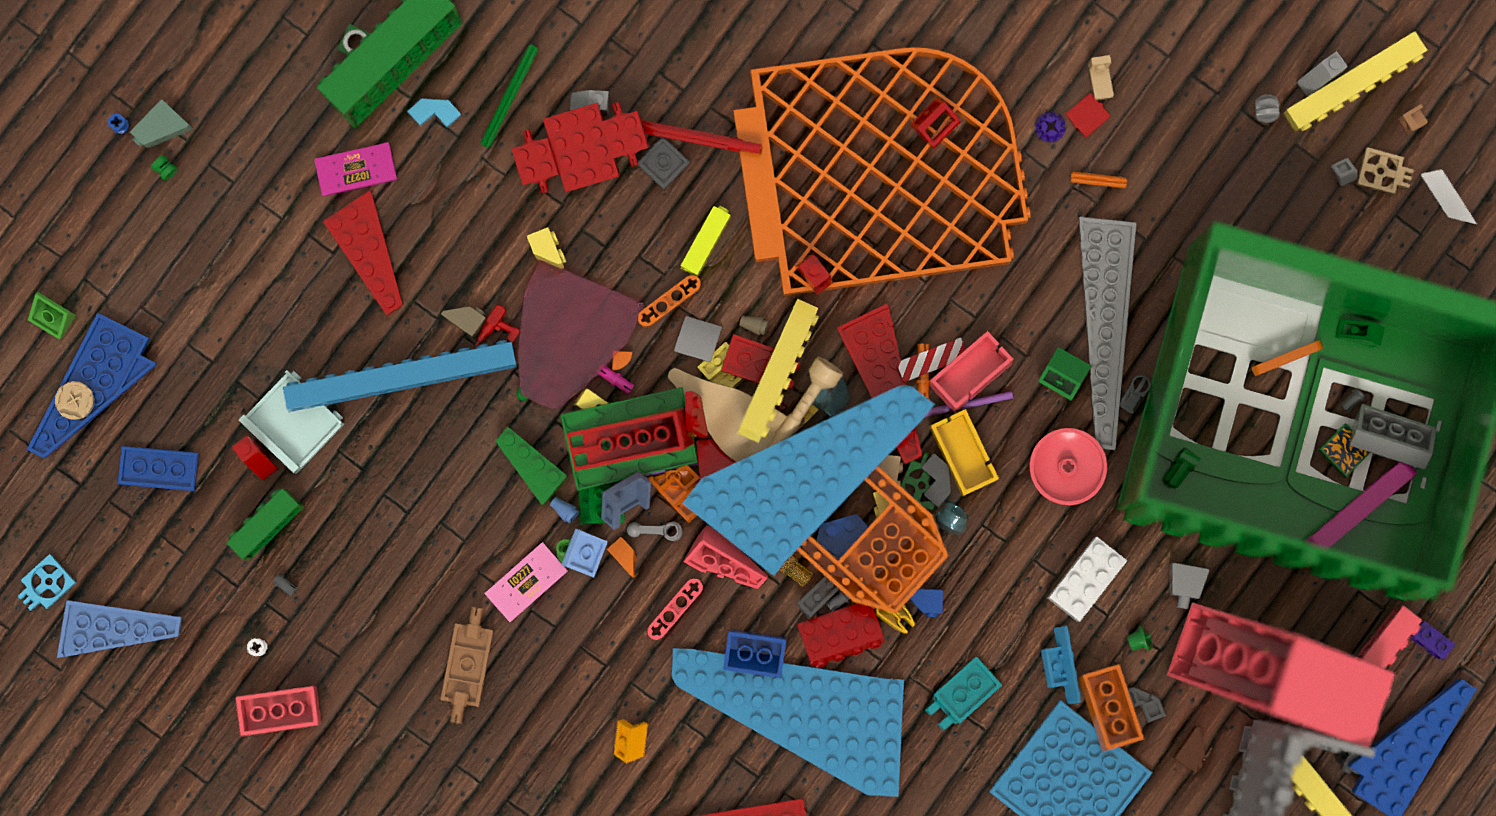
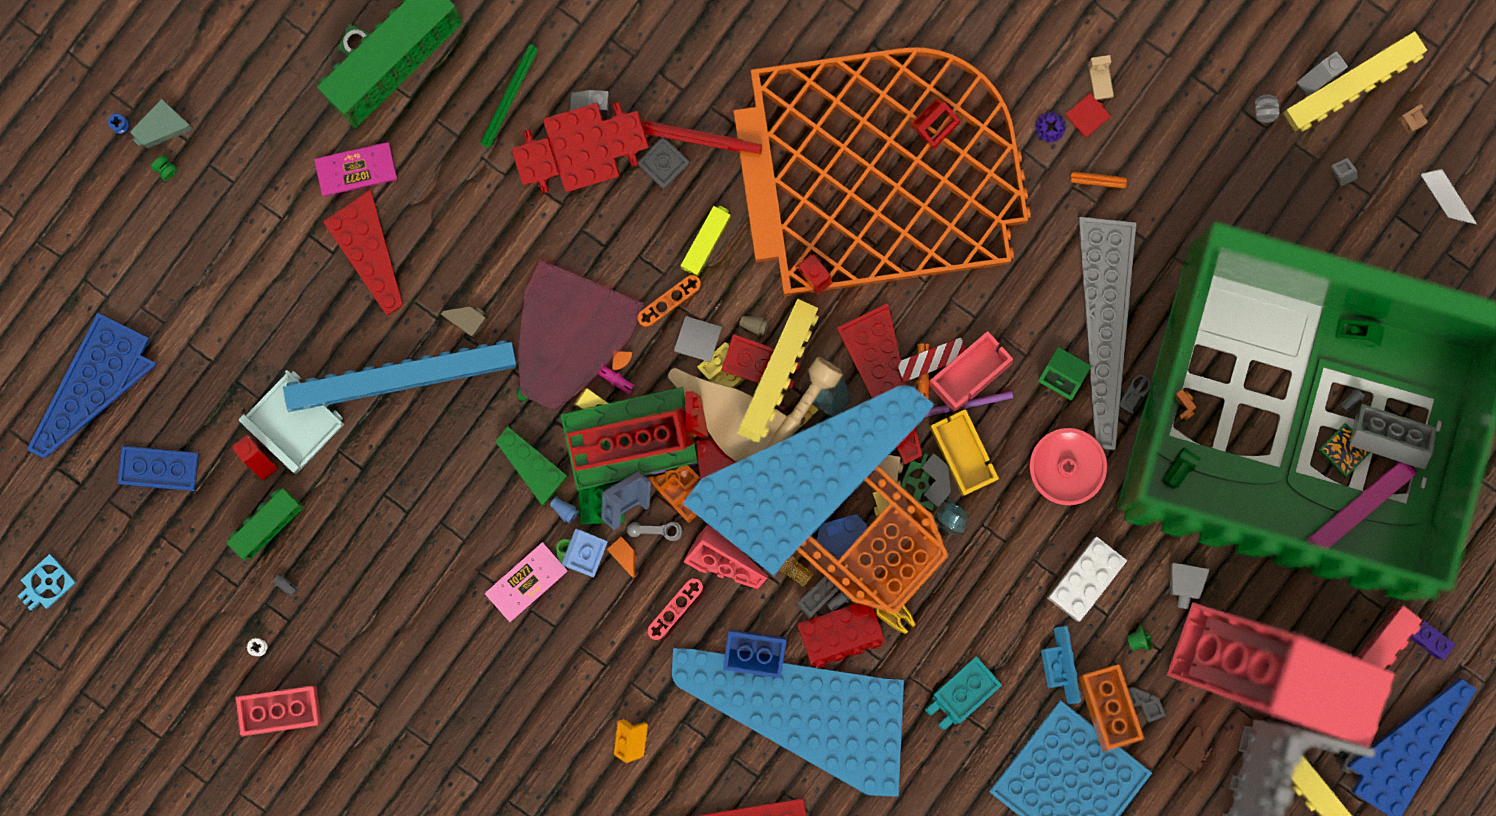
(50, 316): bright green slope -> none
(74, 400): tan tile -> none
(100, 627): medium blue wing -> none
(426, 108): medium azure tile -> none
(467, 665): medium nougat plate -> none
(495, 322): red piece -> none
(544, 247): light yellow slope -> none
(928, 601): blue slope -> none
(1185, 401): none -> orange bracket
(1287, 358): orange beam -> none
(1398, 175): tan piece -> none

